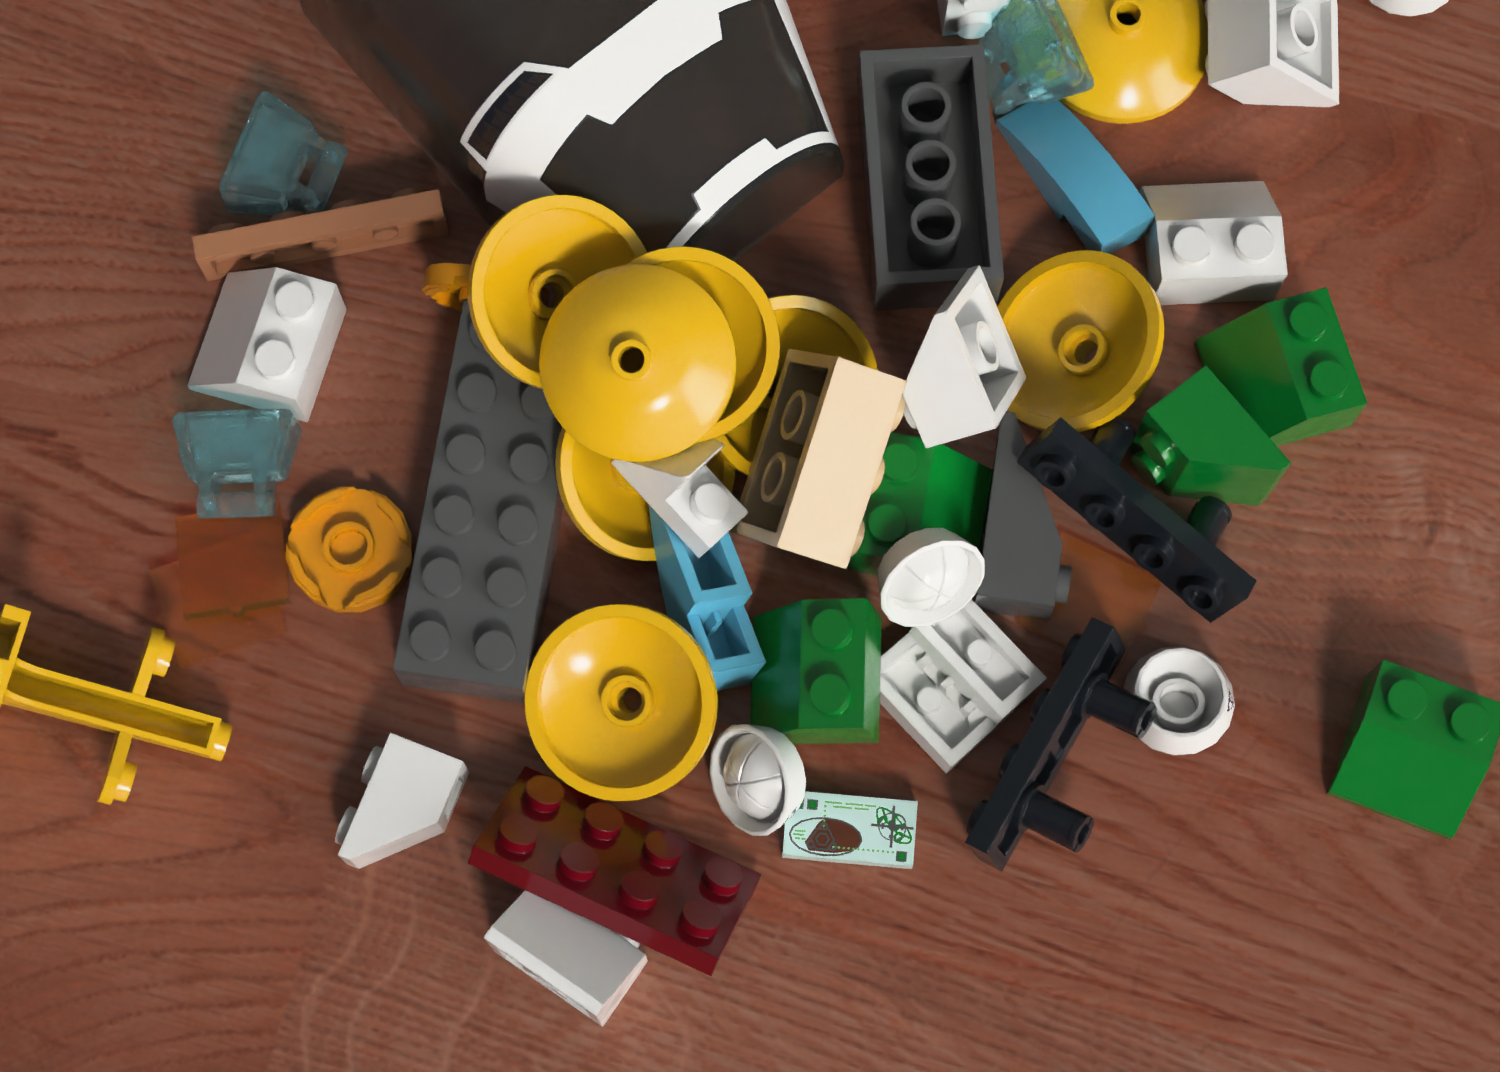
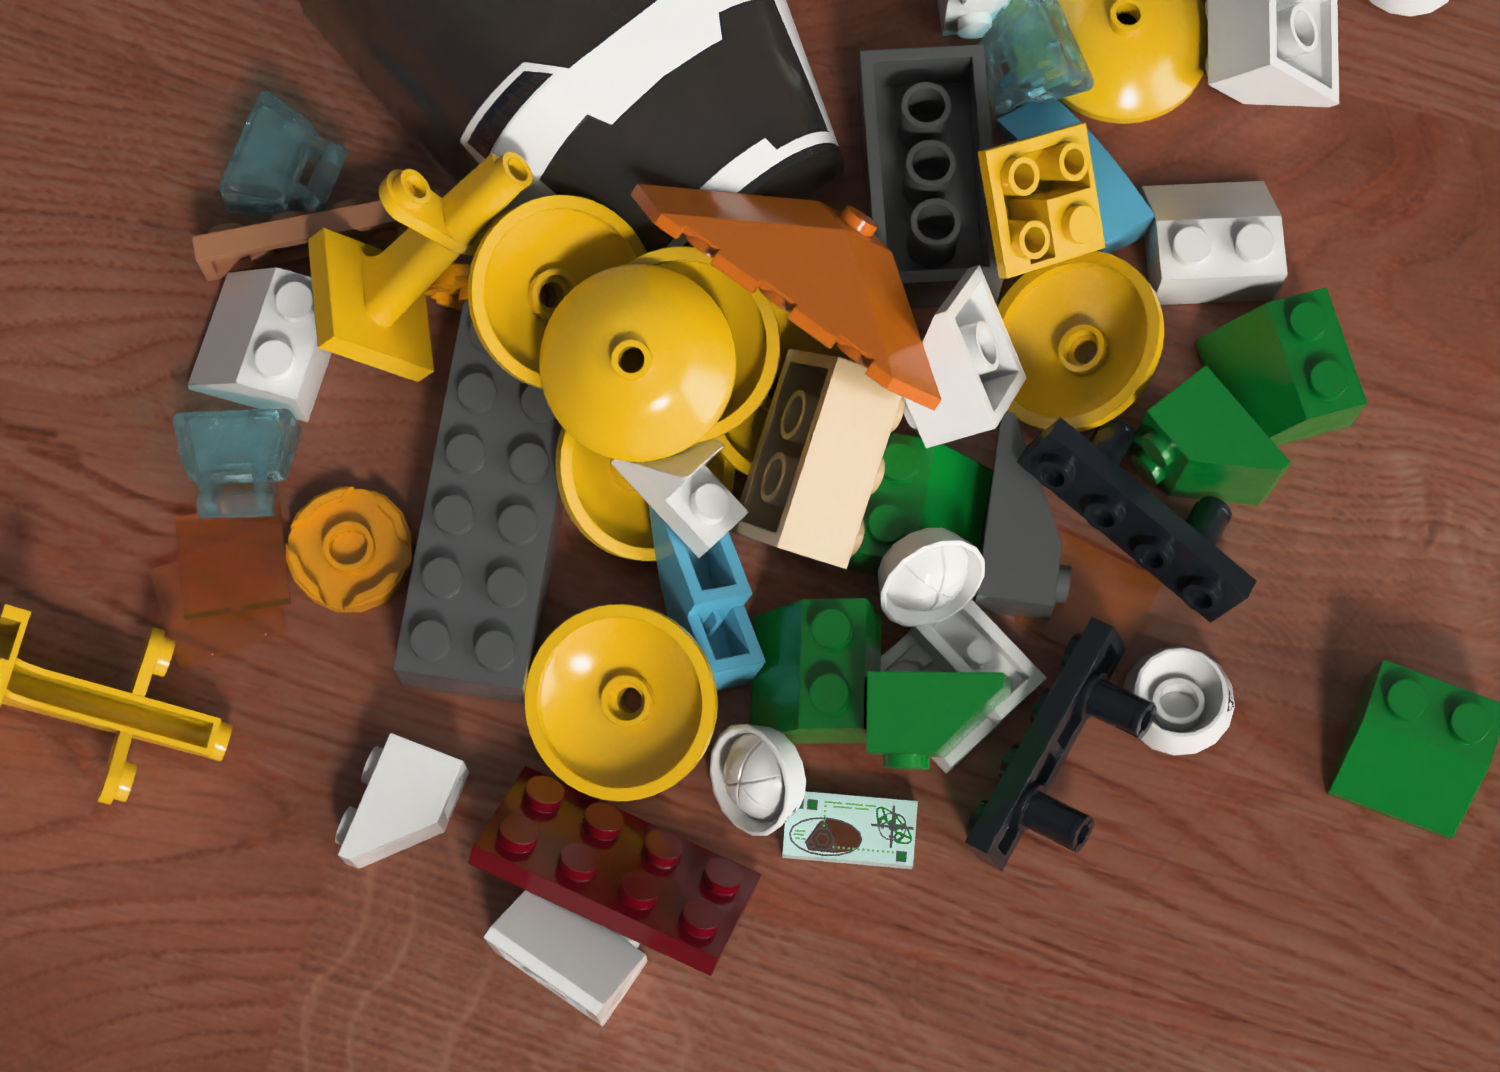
(374, 299): none -> yellow piece
(812, 264): none -> orange slope
(927, 712): none -> green slope
(1041, 200): none -> yellow slope

